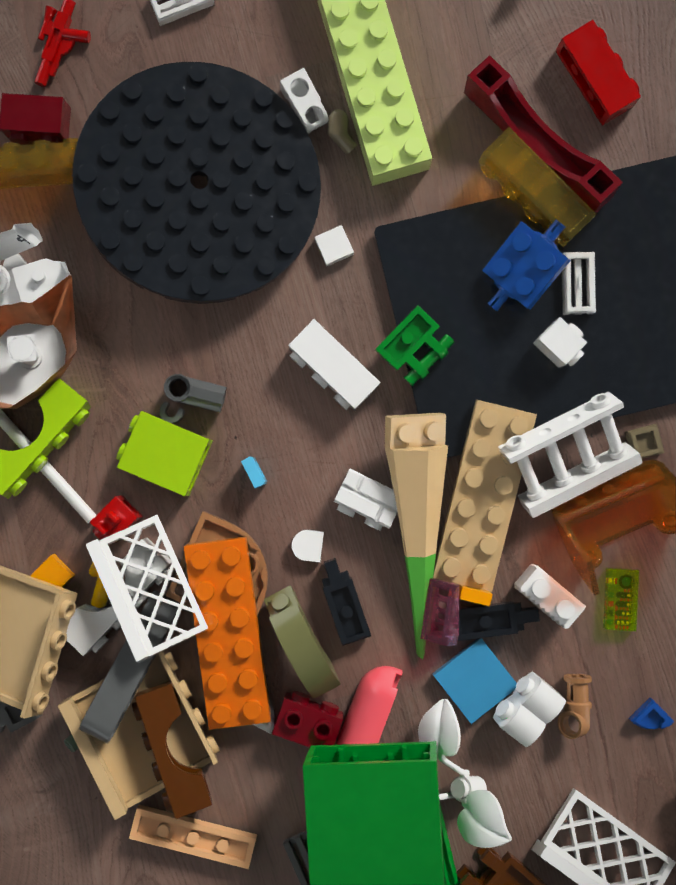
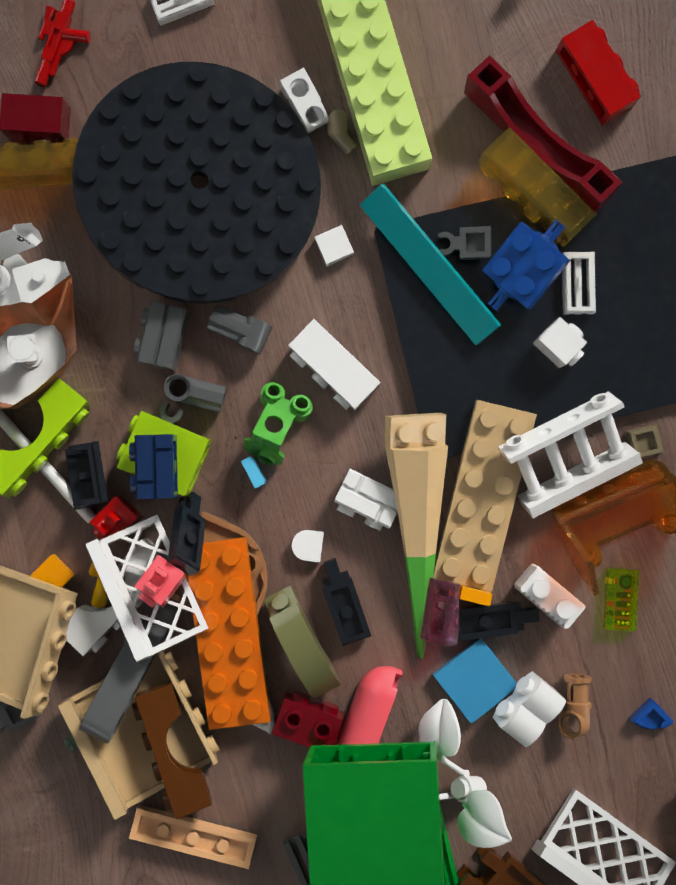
(86, 475): none -> black hinge
(154, 466): none -> dark blue brick
(159, 582): none -> coral brick
(161, 336): none -> dark grey brick
(187, 535): none -> black hinge
(245, 331): none -> dark grey piece
(267, 444): none -> bright green piece
(408, 338): green plate -> none
(429, 264): none -> teal tile
(472, 243): none -> dark grey plate

